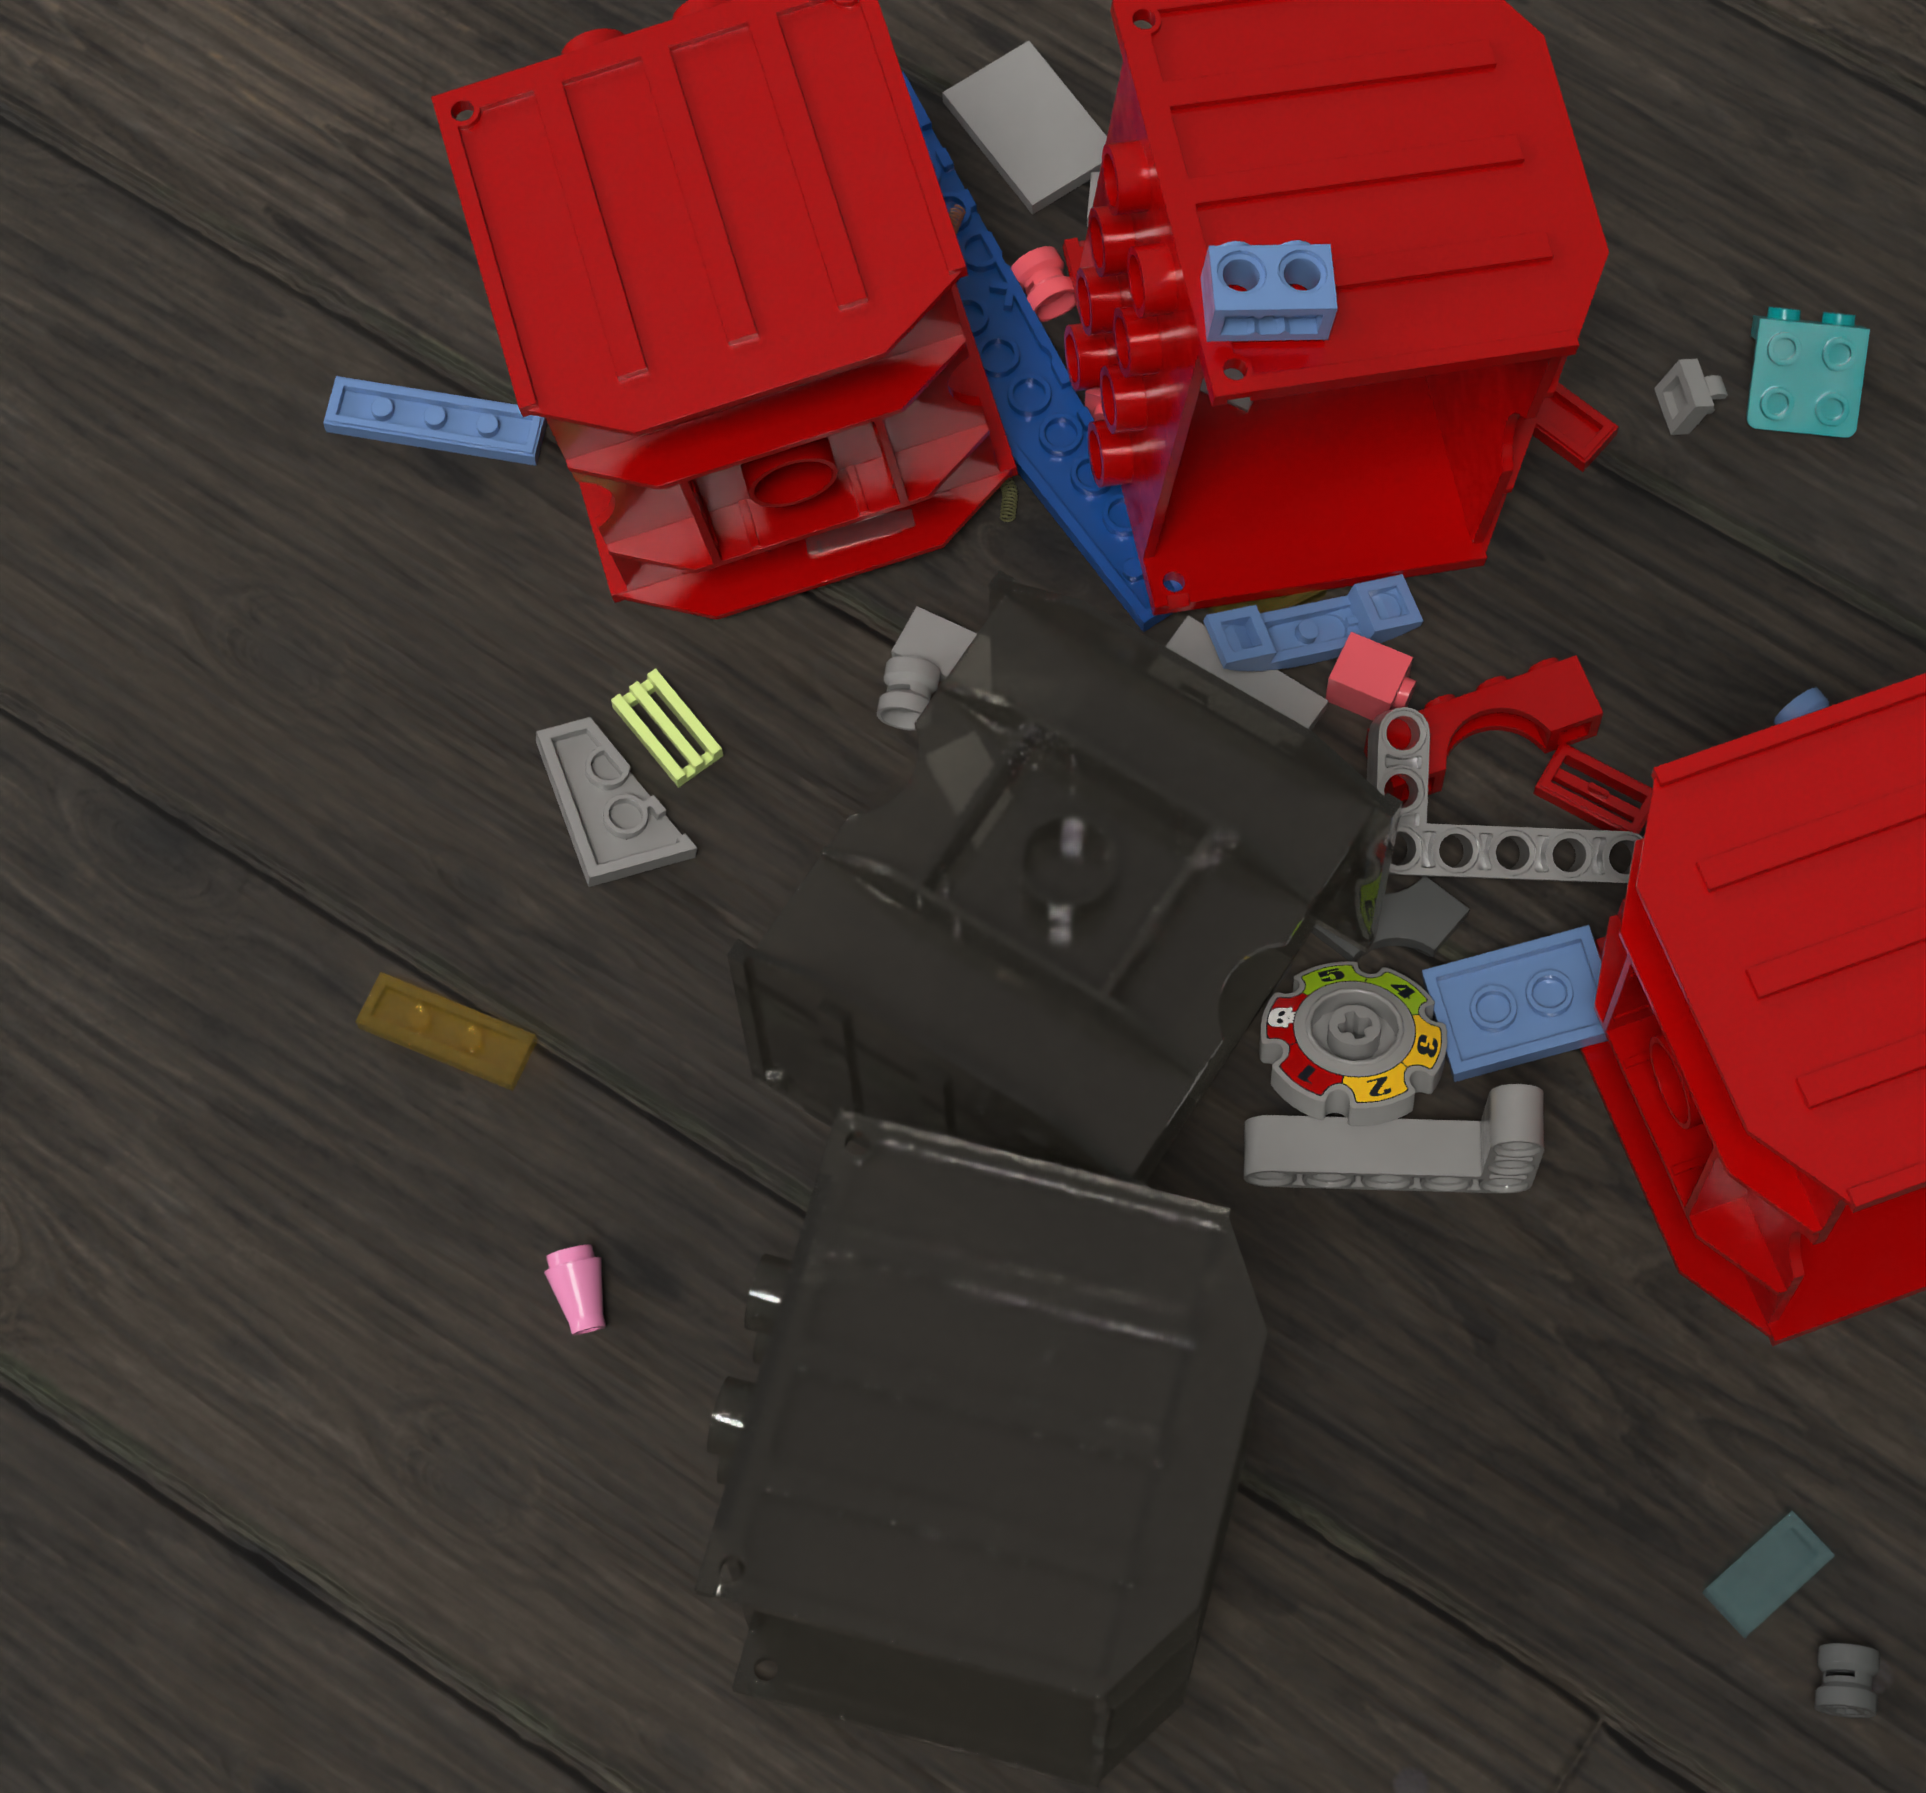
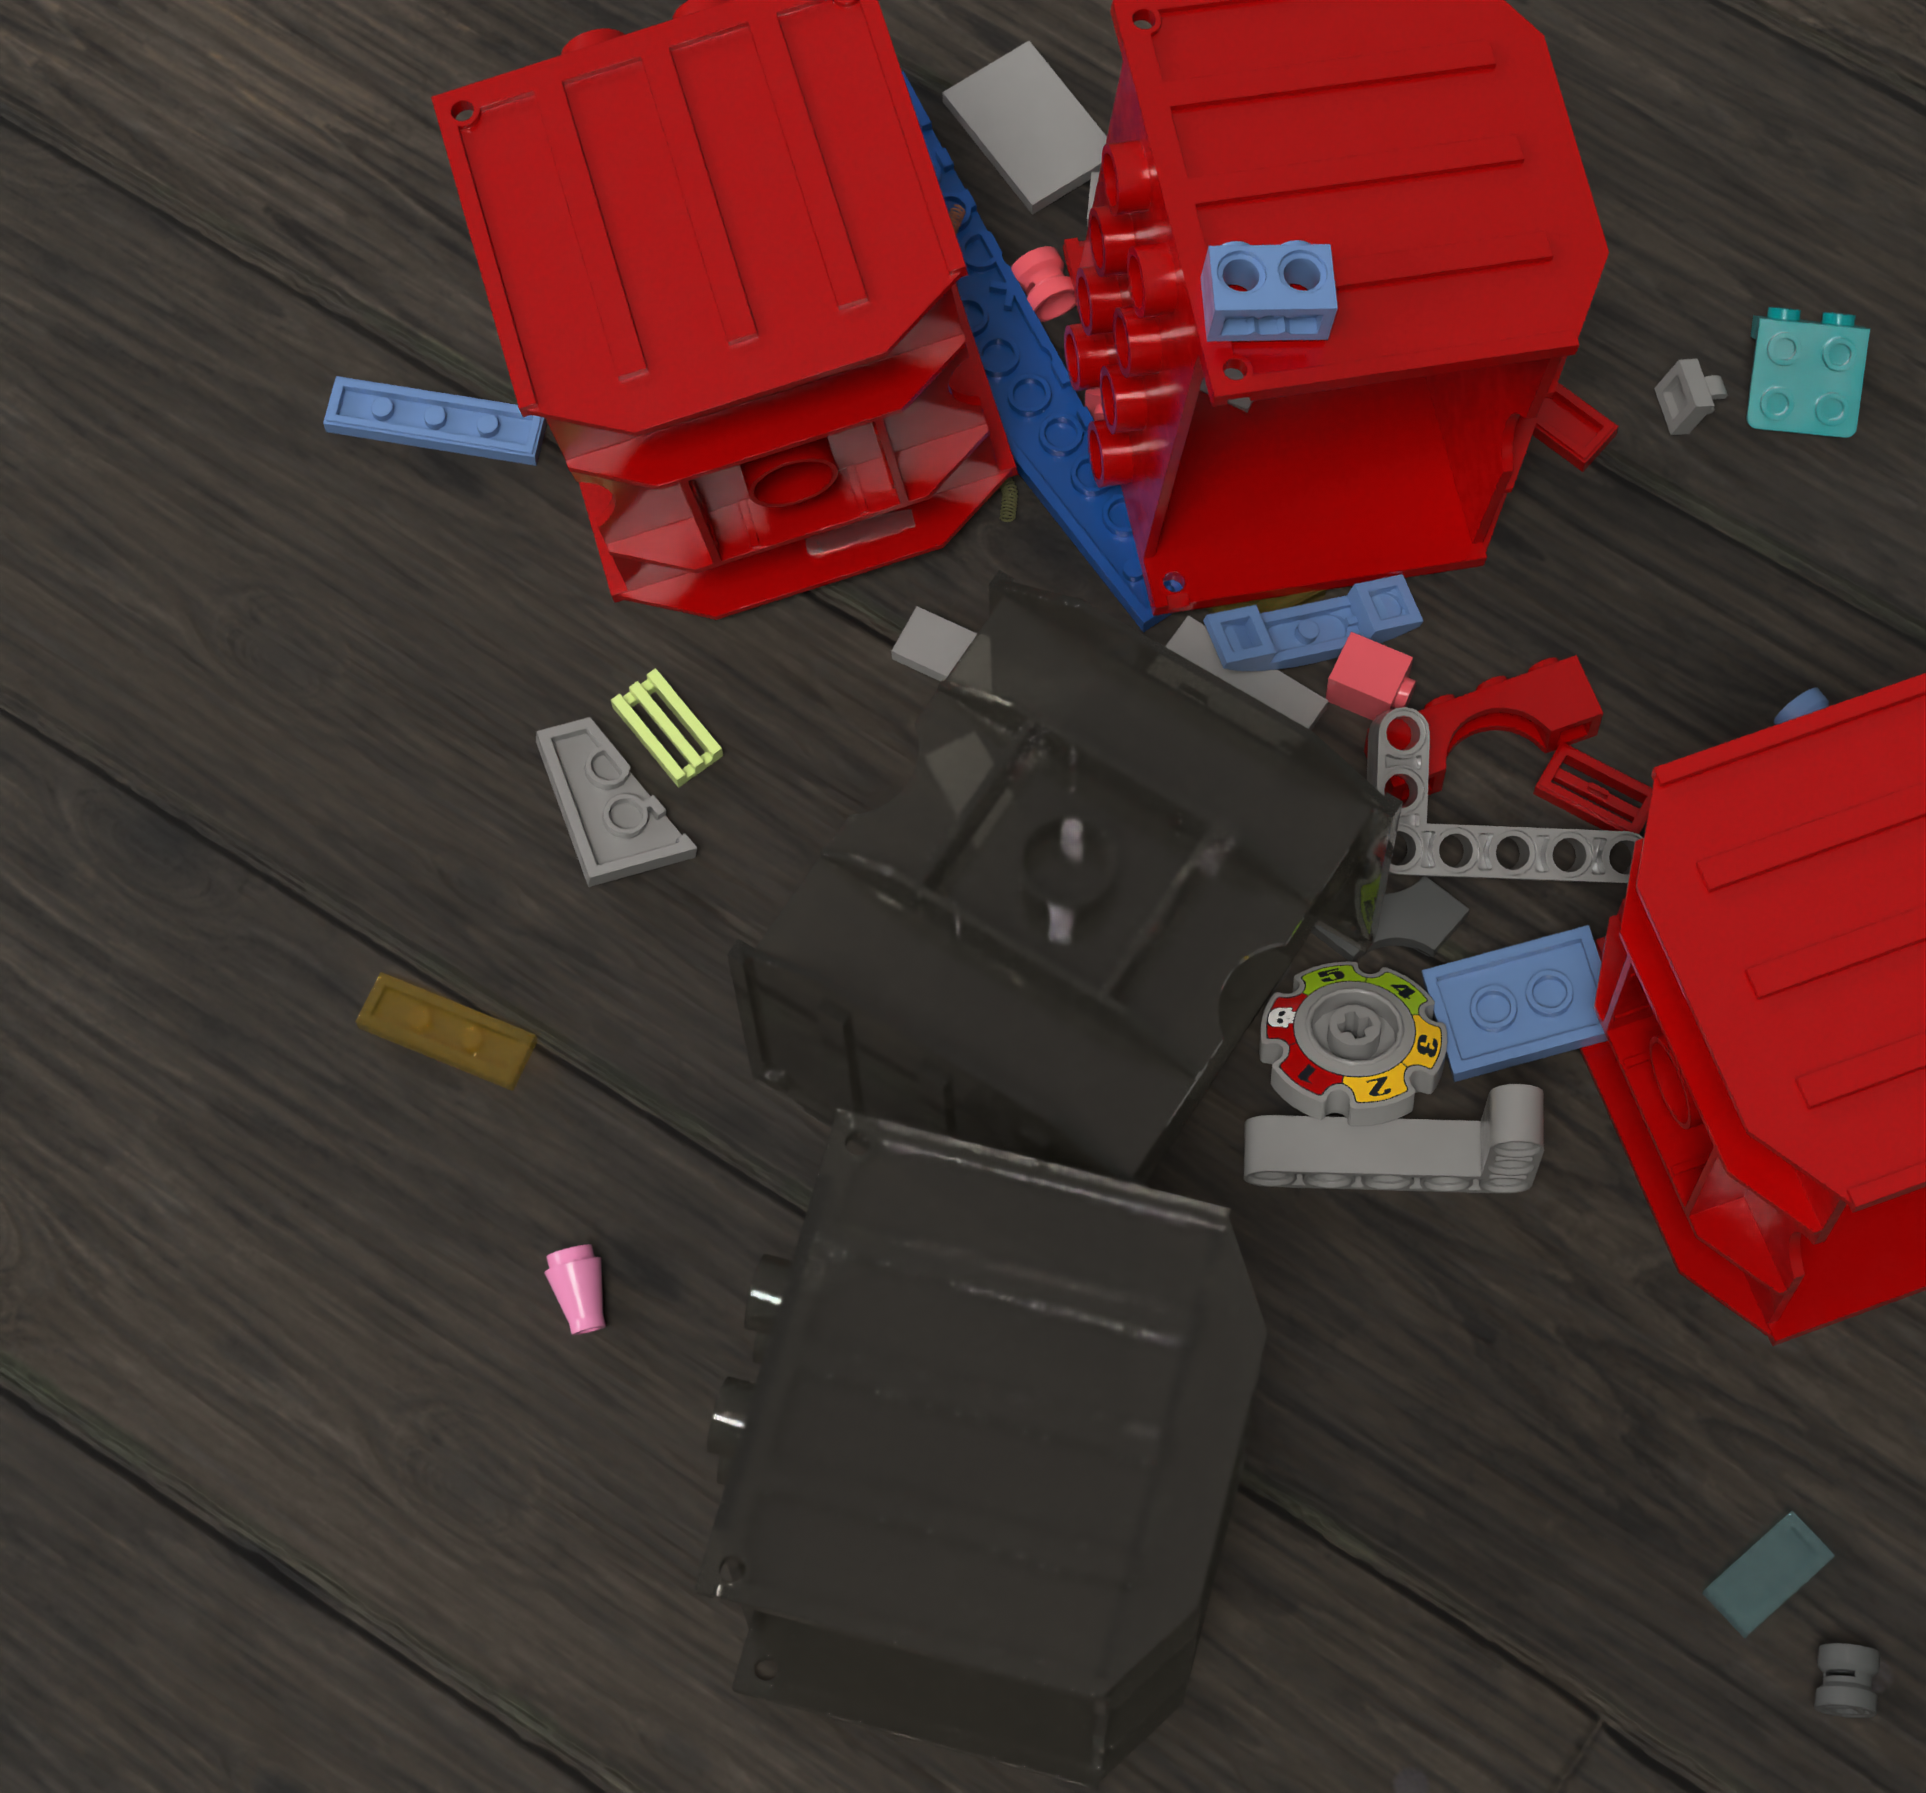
(908, 691): light grey wheel -> none

